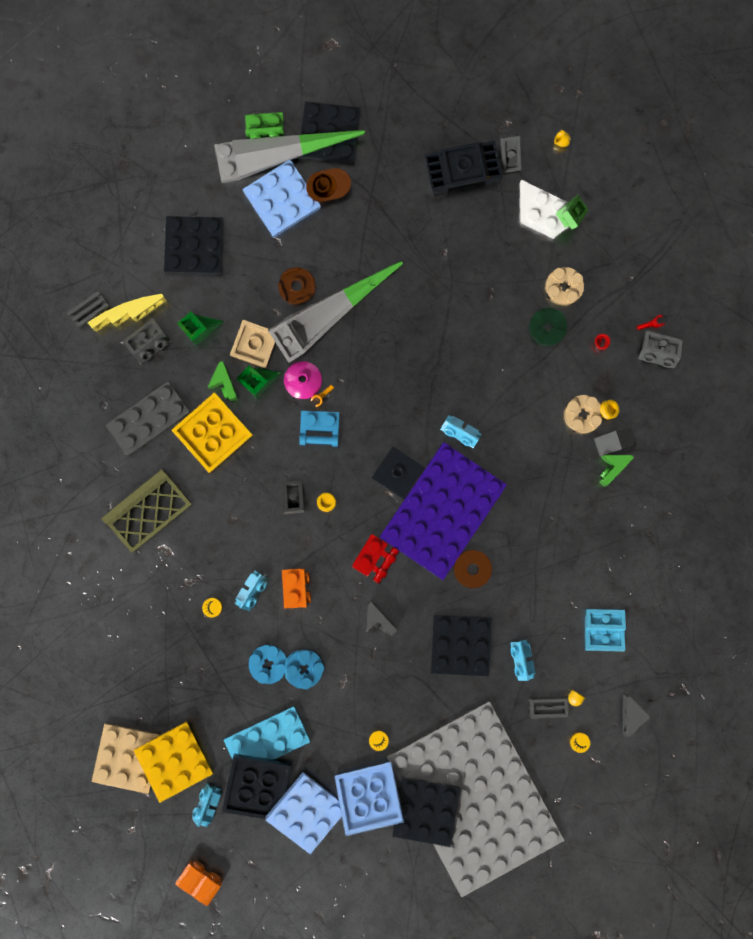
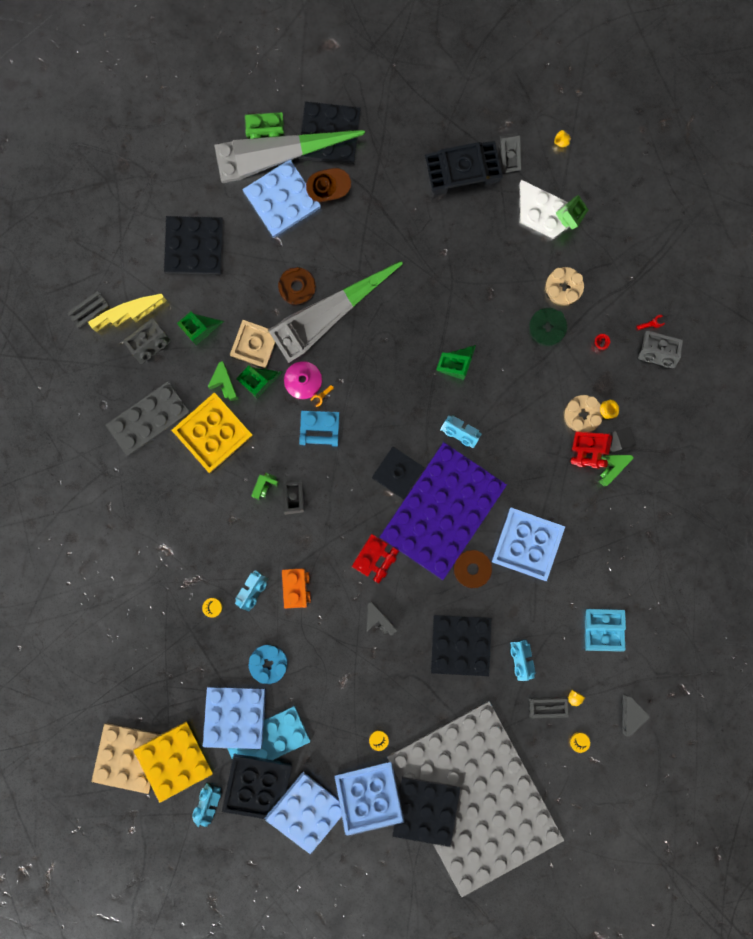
(132, 501): olive fence -> none
(199, 882): orange brick -> none
(234, 718): none -> light blue plate
(260, 488): none -> bright green bracket
(314, 669): dark azure plate -> none
(326, 502): yellow tile -> none
(456, 362): none -> green slope
(528, 544): none -> light blue plate
(591, 443): none -> red plate

